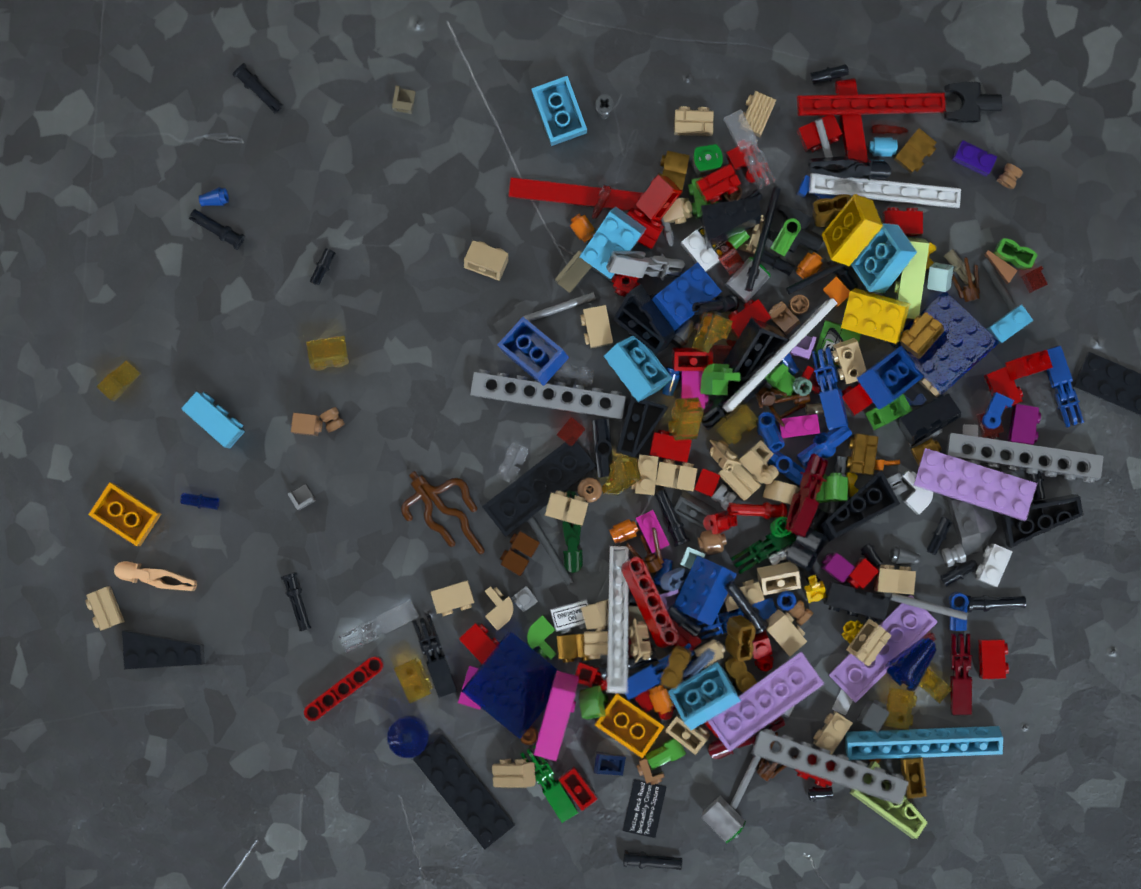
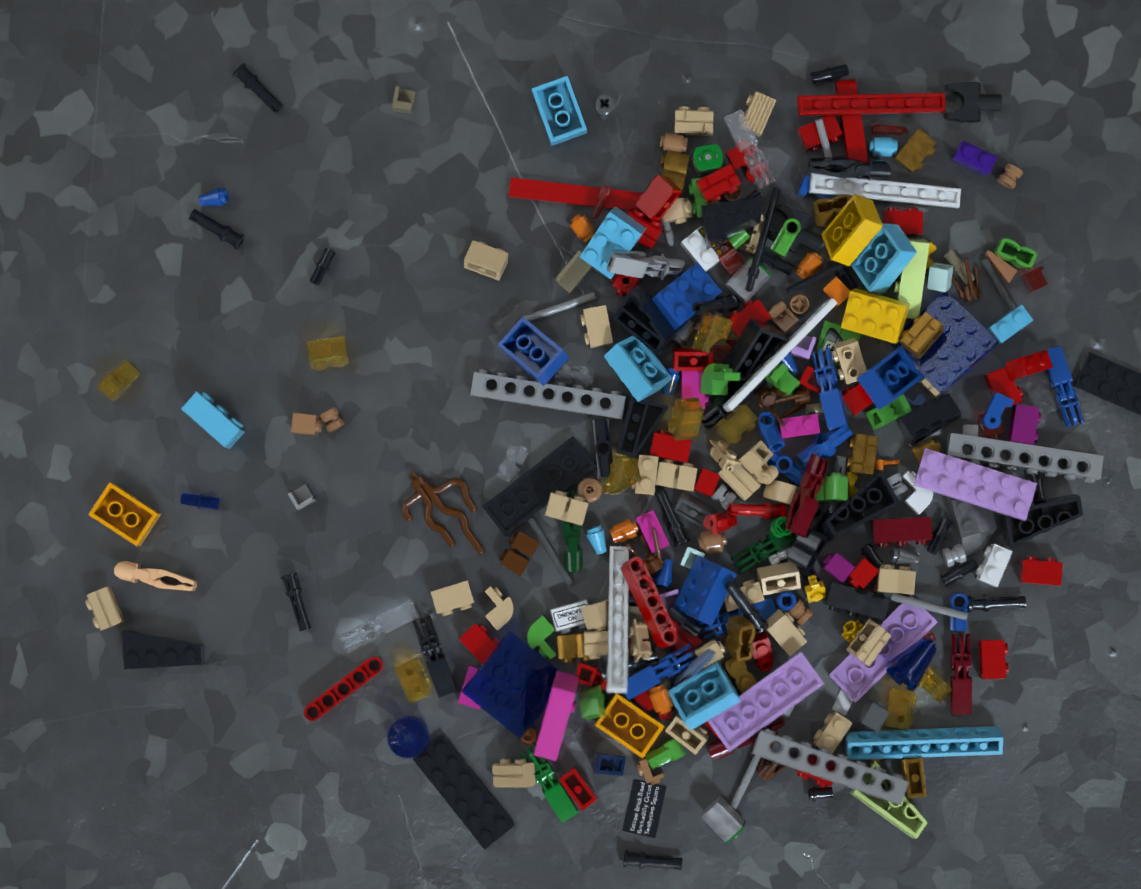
(524, 599): light grey brick -> none
(571, 431): clear red panel -> none
(597, 539): none -> medium azure cone
(674, 142): none -> medium nougat brick
(674, 579): sand blue beam -> none
(677, 663): pearl gold brick -> none
(798, 382): sand green bush -> none
(901, 531): none -> dark red brick
(1041, 572): none -> red brick

